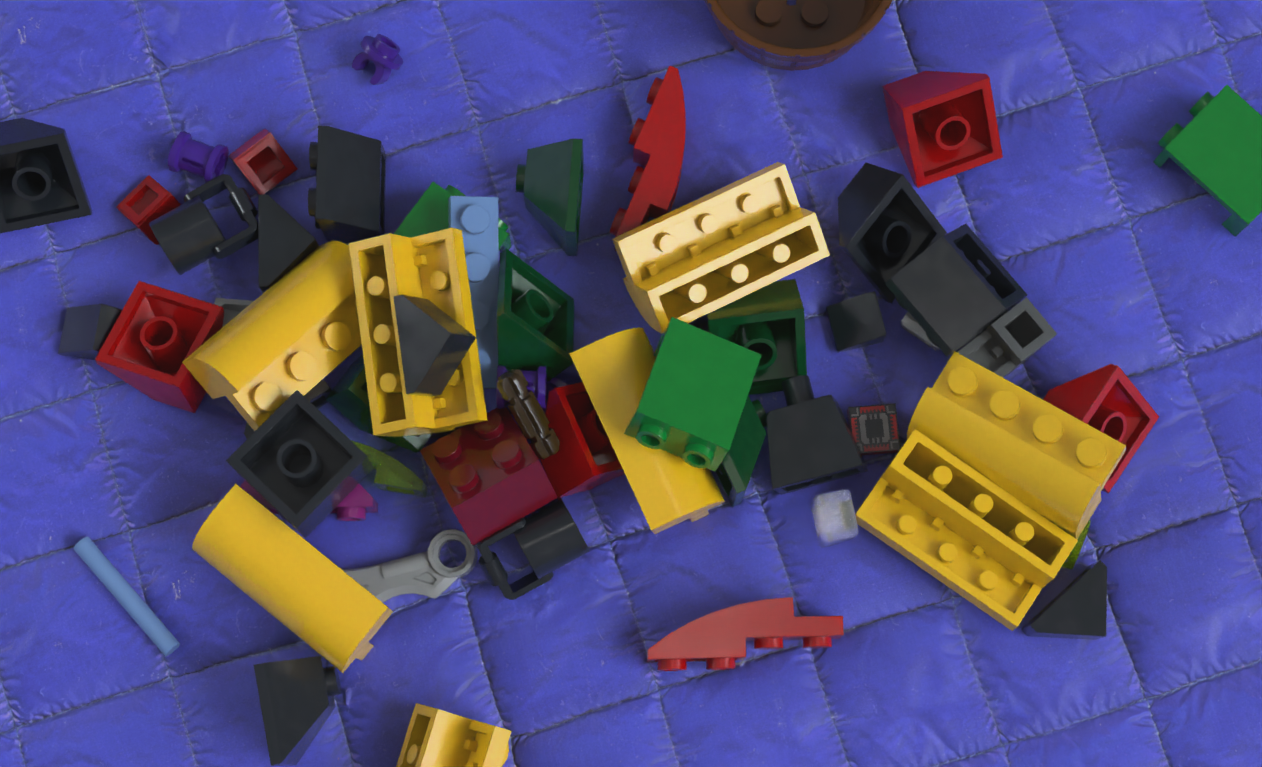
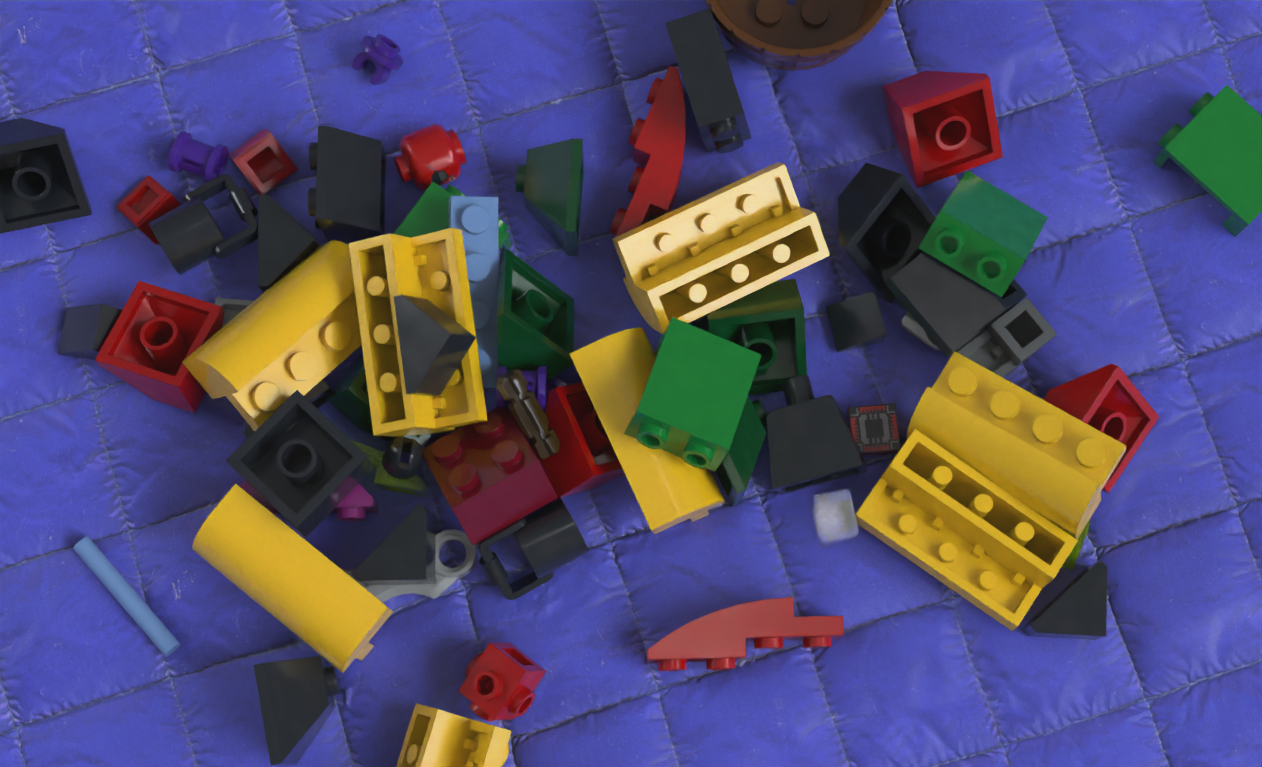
(392, 455): none -> black hinge
(405, 554): none -> black slope
(430, 157): none -> red head
(501, 682): none -> red brick
(709, 81): none -> black brick
(983, 233): none -> green panel

